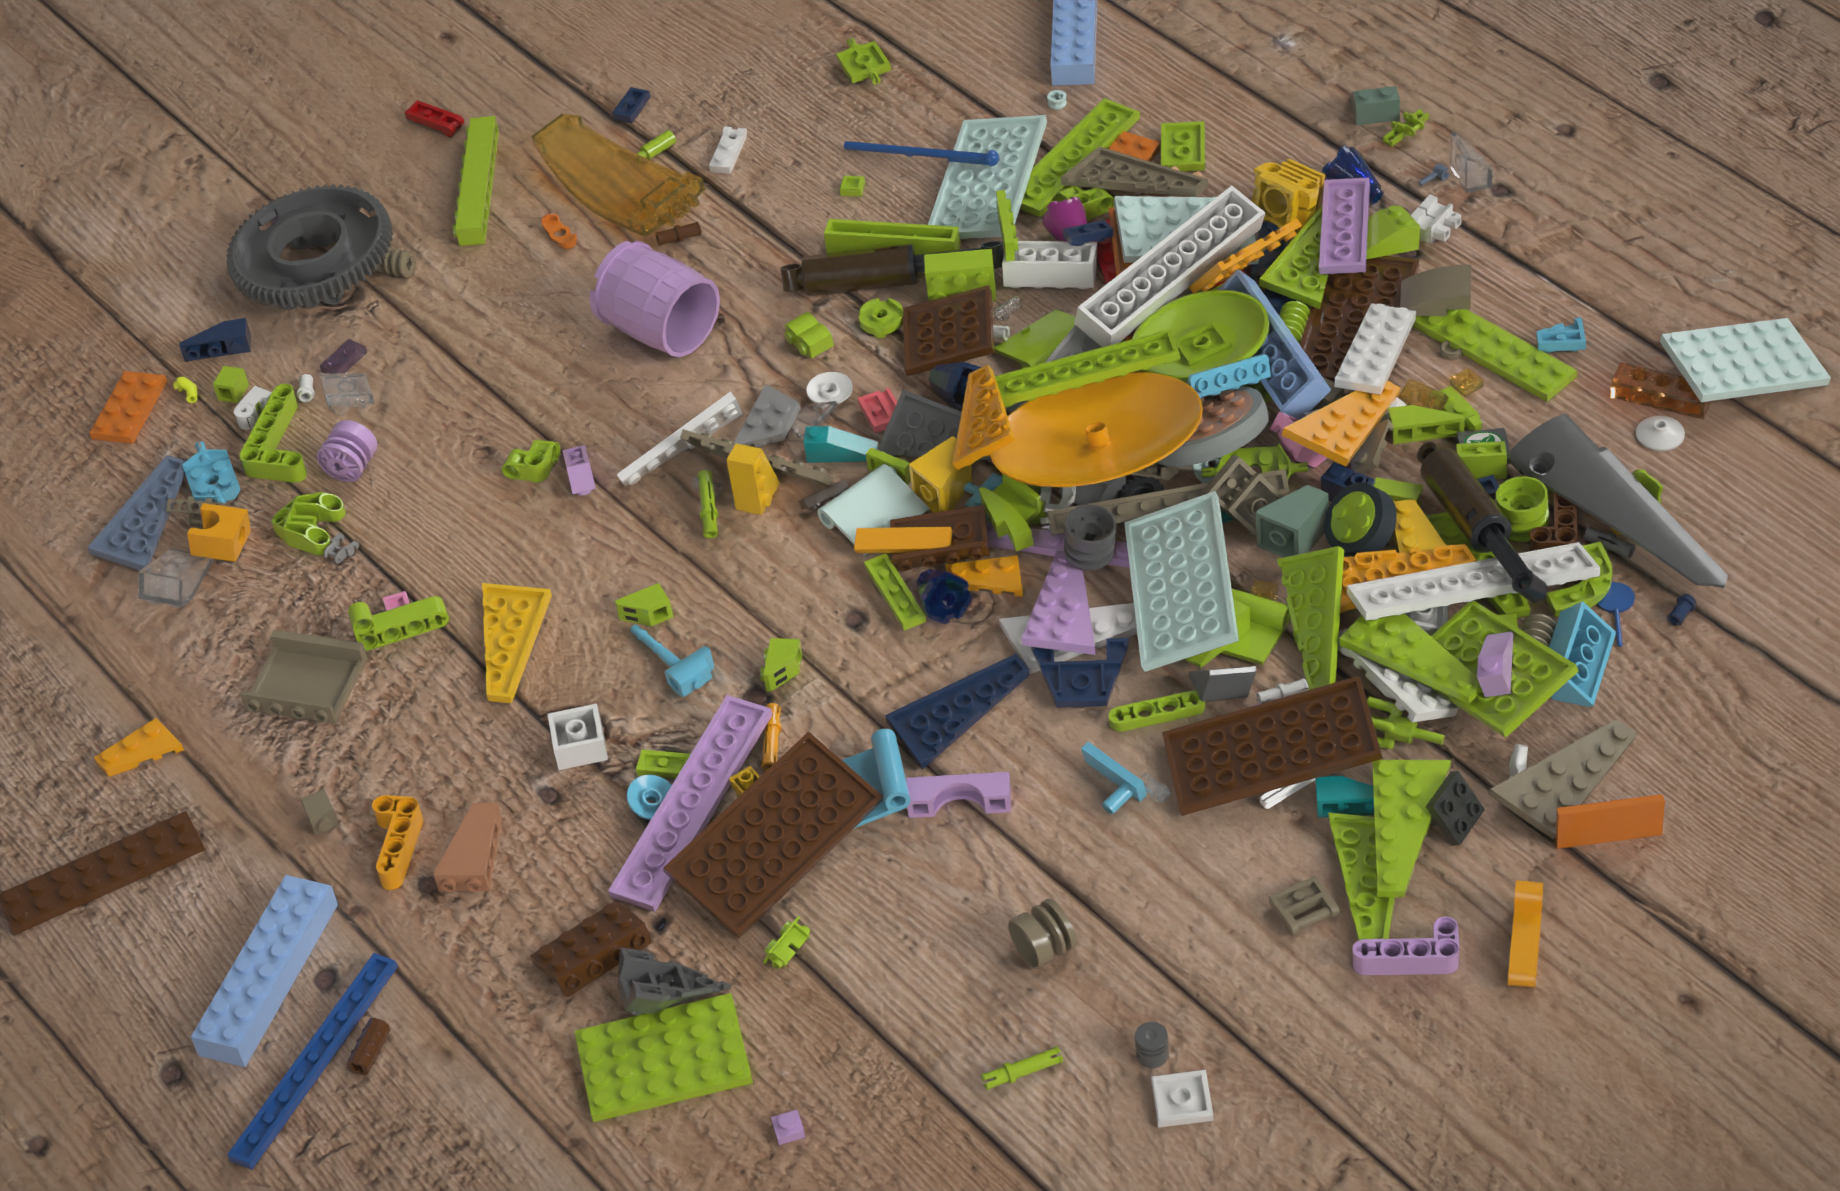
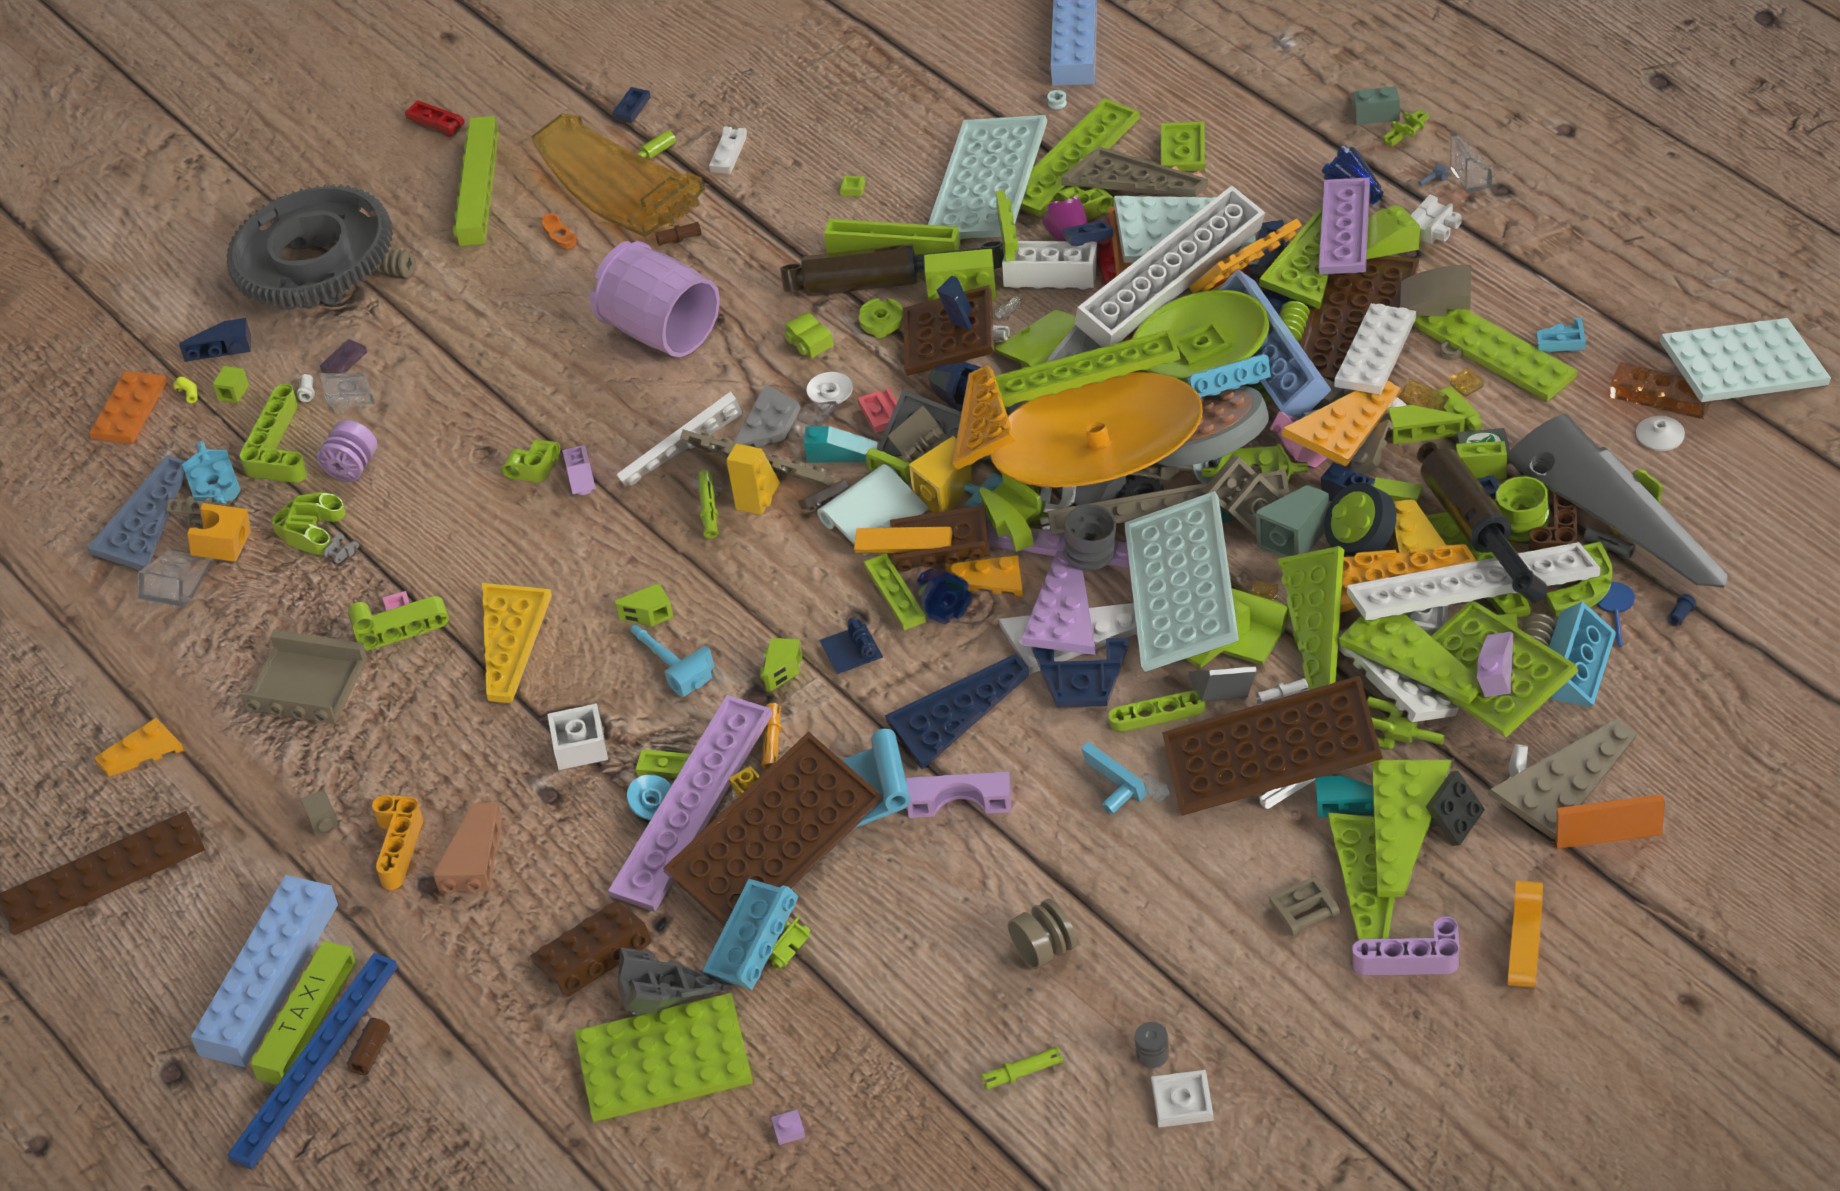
(250, 407): white leg -> none
(303, 1011): none -> lime brick
(750, 933): none -> medium azure bracket
(851, 647): none -> dark blue hinge
(863, 61): lime plate -> none
(917, 435): none -> dark tan hinge
(955, 302): none -> dark blue panel
(990, 158): blue bar -> none
(1136, 146): orange plate -> none
(1287, 192): yellow piece -> none

